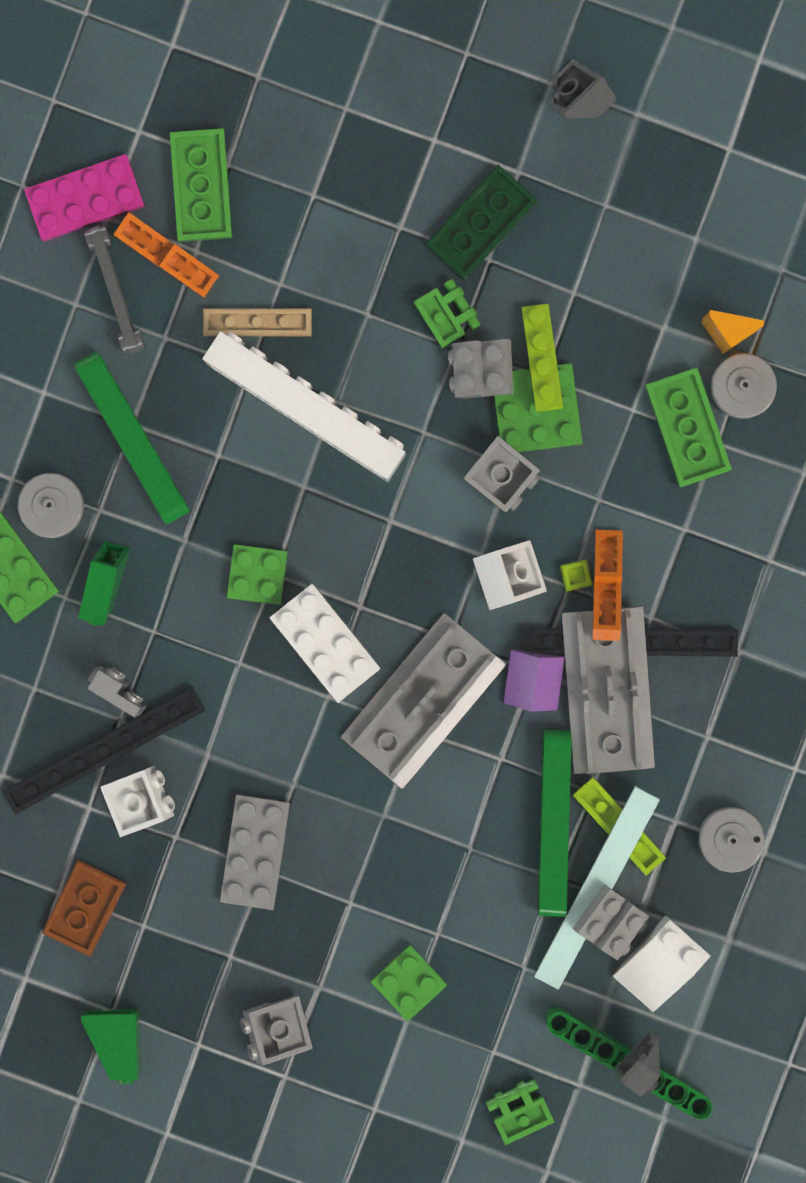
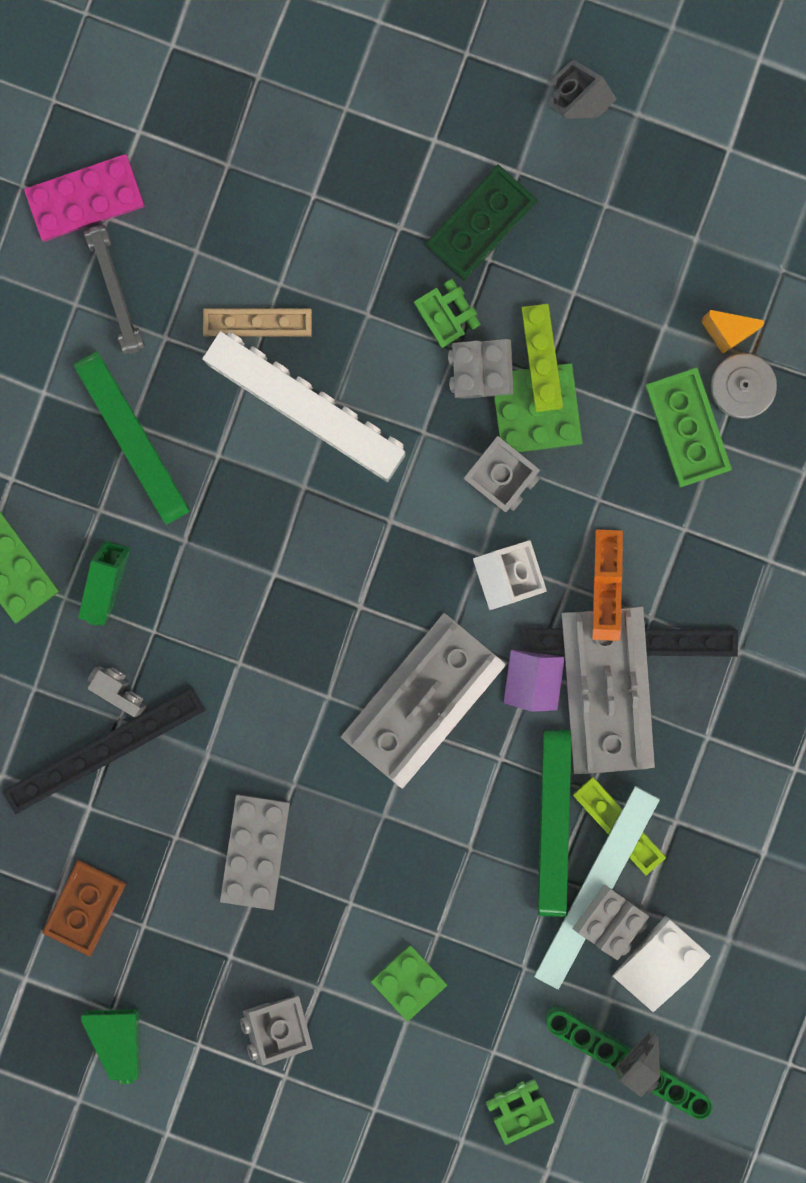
(50, 505): light grey wheel -> none
(138, 801): white plate -> none
(165, 254): orange slope -> none
(201, 185): bright green plate -> none
(257, 574): bright green plate -> none
(325, 643): white brick -> none
(576, 575): lime tile -> none
(731, 839): light grey wheel -> none

